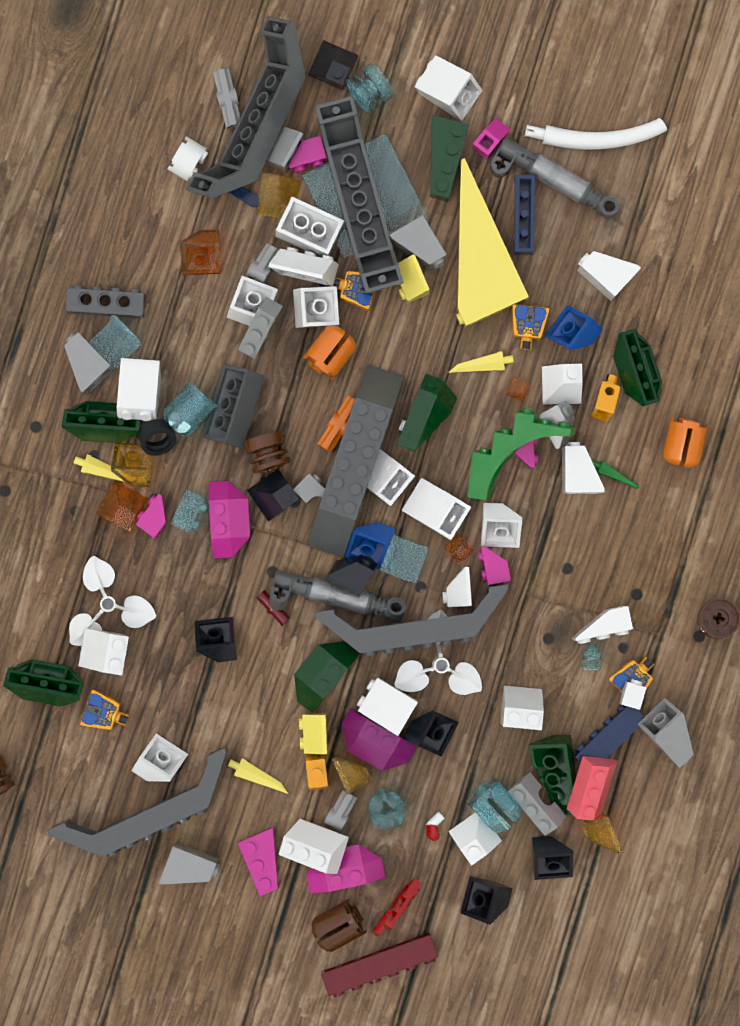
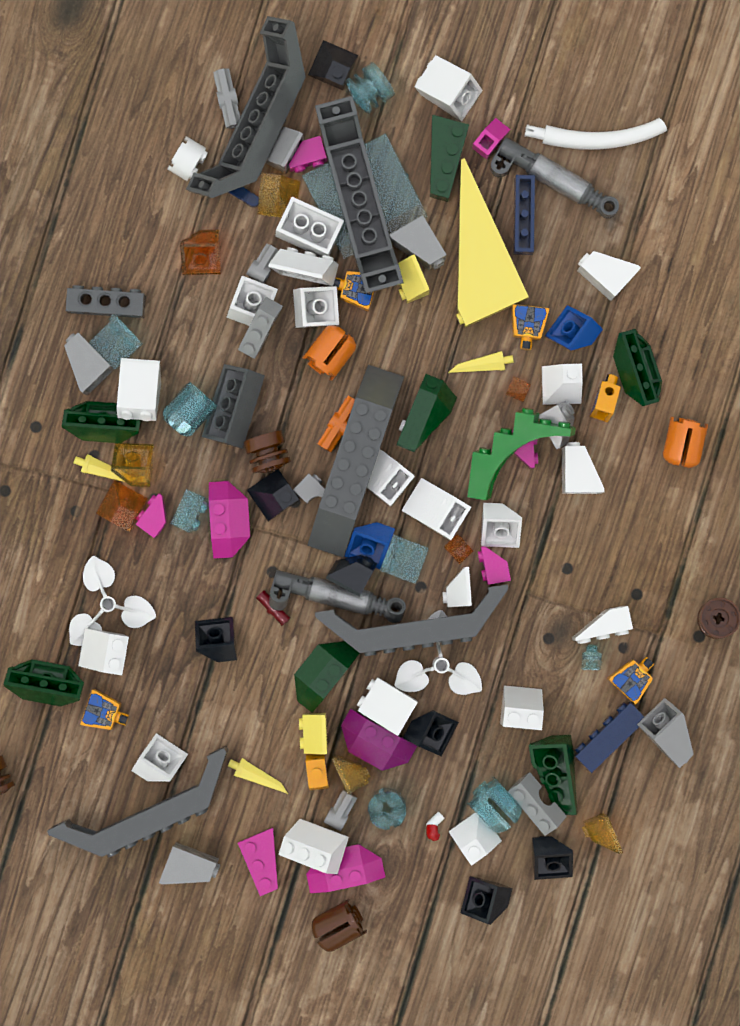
(160, 447): black tyre -> none
(379, 964): dark red brick -> none
(398, 907): red wing -> none
(591, 787): coral slope -> none
(606, 470): green piece -> none
(633, 694): white brick -> none

